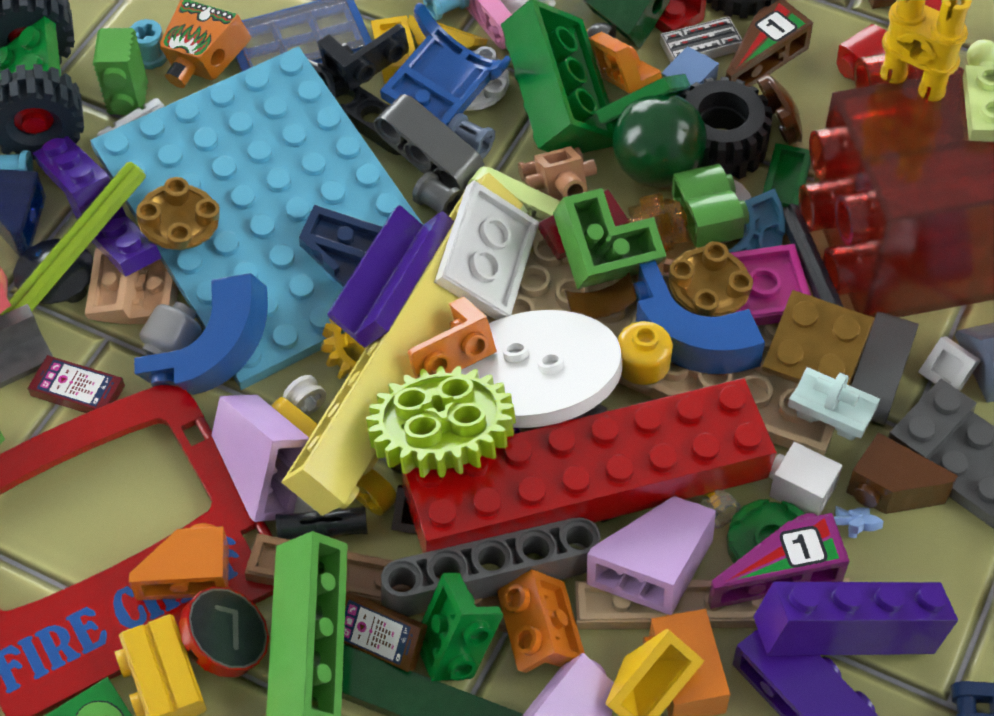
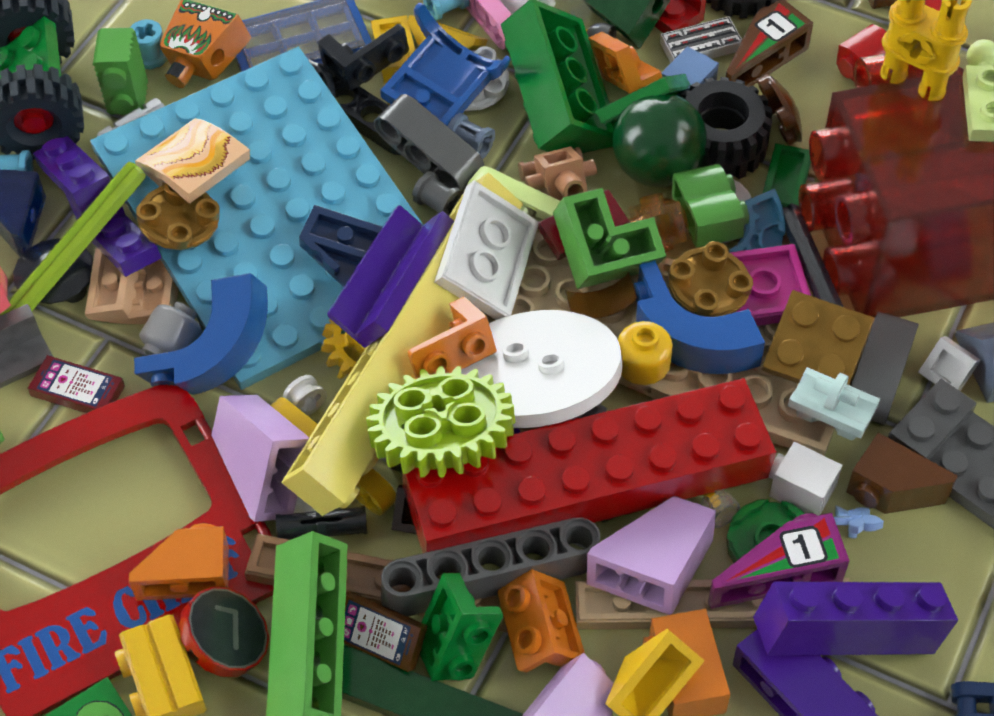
(194, 159): none -> slope

